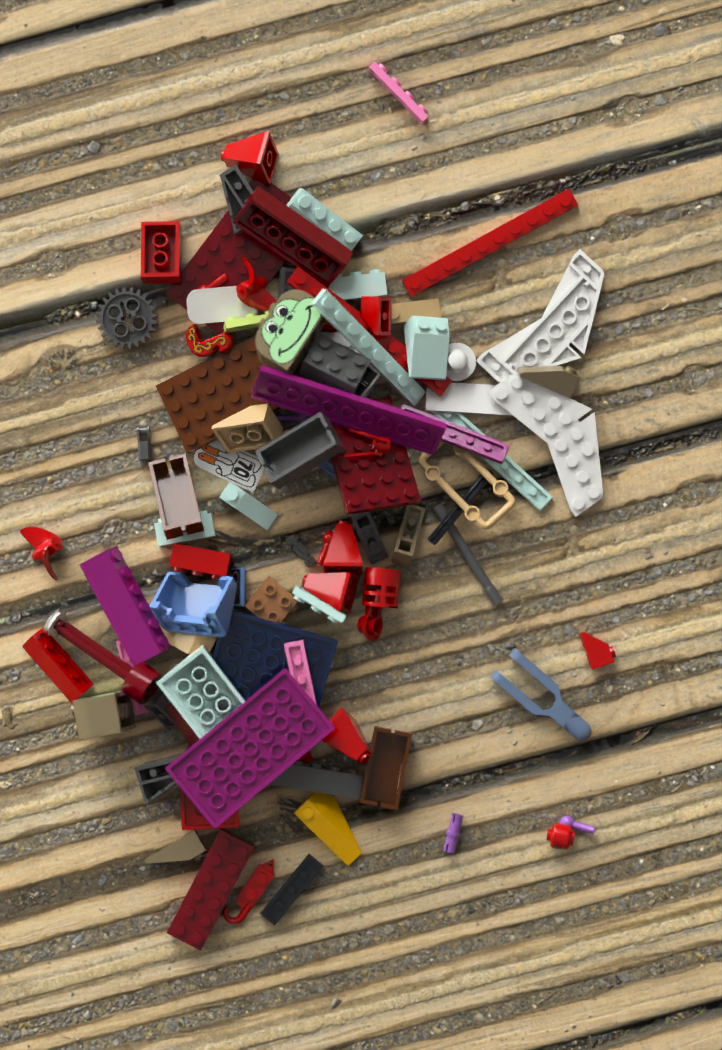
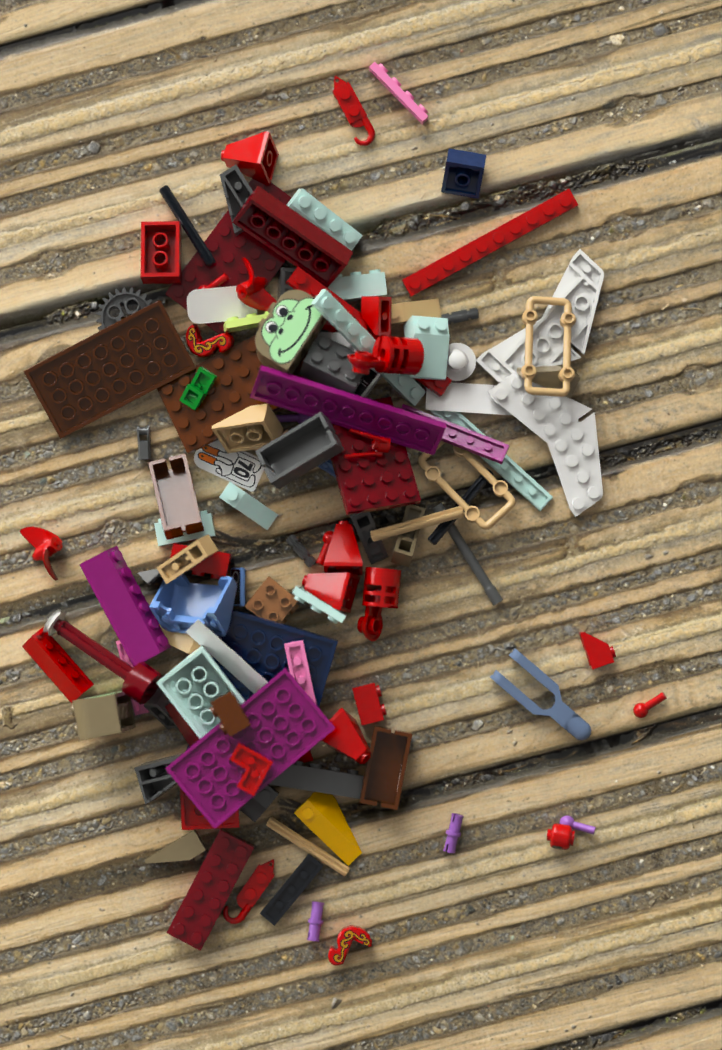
(110, 369): none -> reddish brown plate
(150, 575): none -> light grey slope
(187, 226): none -> black axle
(187, 558): none -> tan slope
(198, 388): none -> green slope
(226, 656): none -> white sticker
(230, 714): none -> reddish brown brick
(255, 765): none -> red plate
(260, 802): none -> dark grey slope
(307, 846): none -> tan axle
(315, 921): none -> medium lavender pin
(344, 940): none -> red animal
(353, 109): none -> red plate
(368, 703): none -> red brick
(391, 356): none -> red cylinder
(417, 523): none -> tan axle
(461, 316): none -> dark grey axle
(463, 173): none -> dark blue slope
(529, 371): none -> tan bar
(641, 710): none -> red bar

